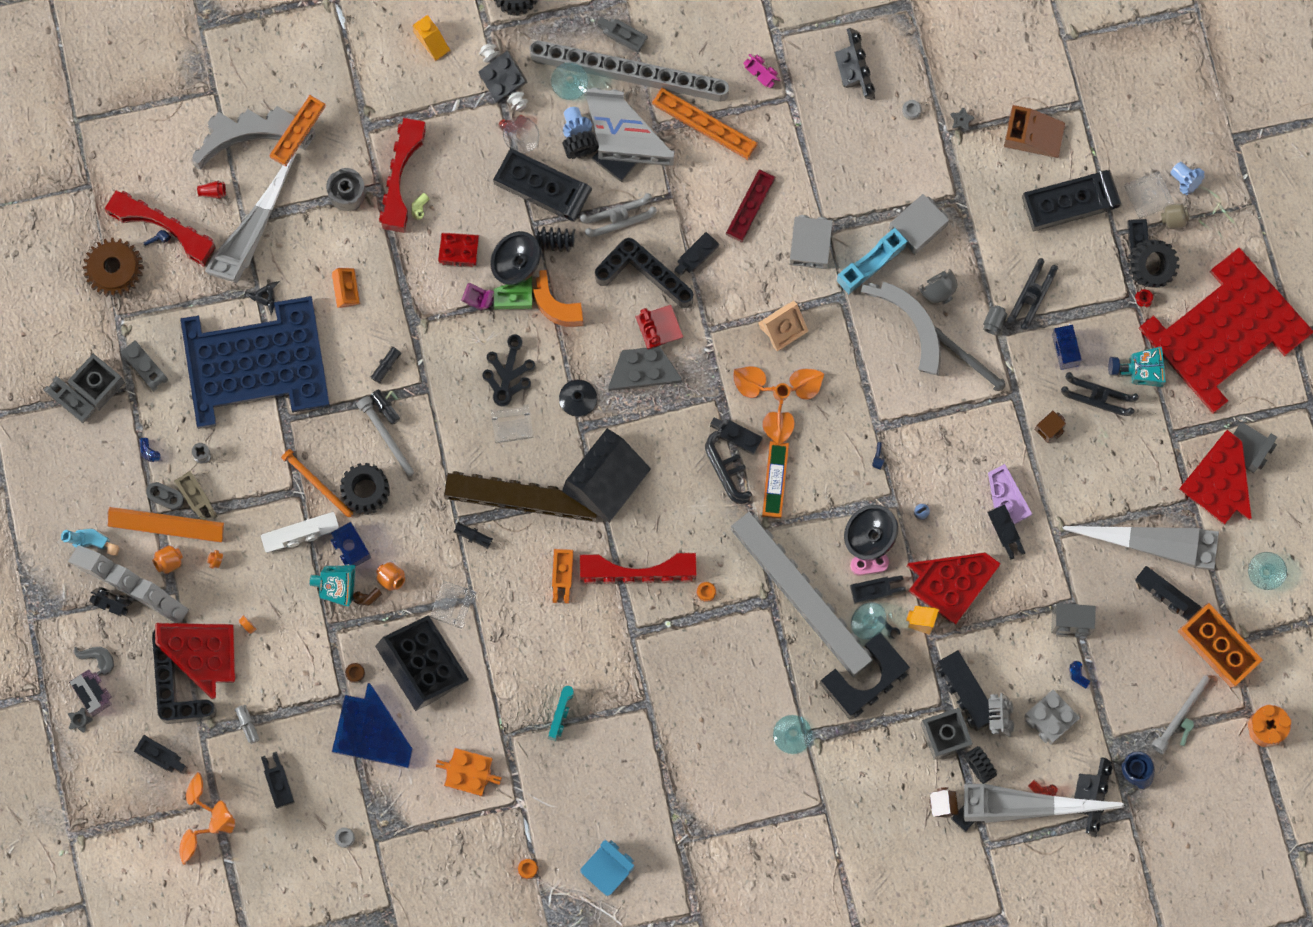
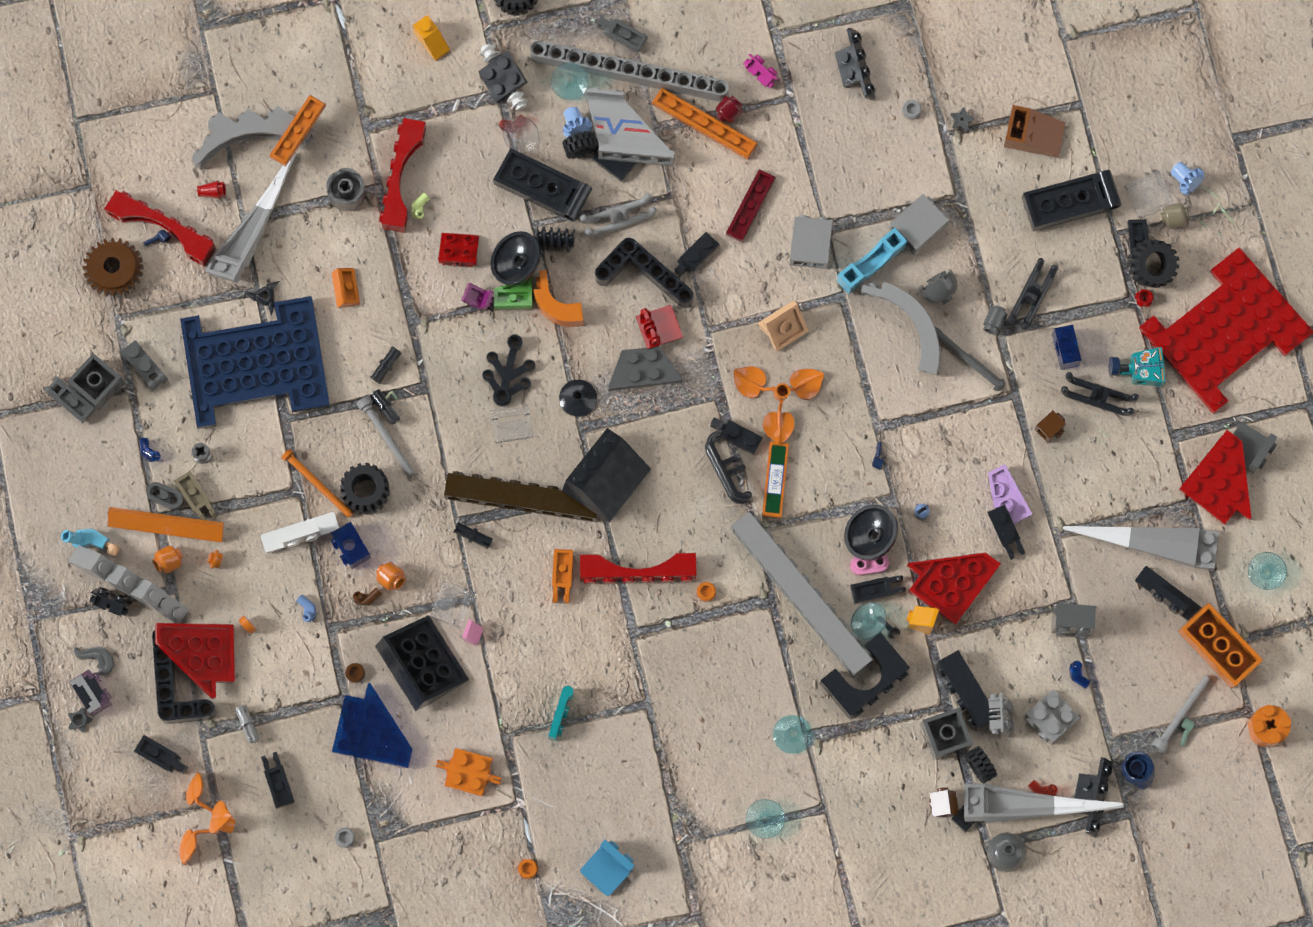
(309, 608): none -> medium blue arm
(336, 583): teal torso -> none
(472, 633): none -> bright pink slope
(729, 109): none -> dark red head
(769, 809): none -> clear light blue dish
(1006, 852): none -> dark grey cylinder

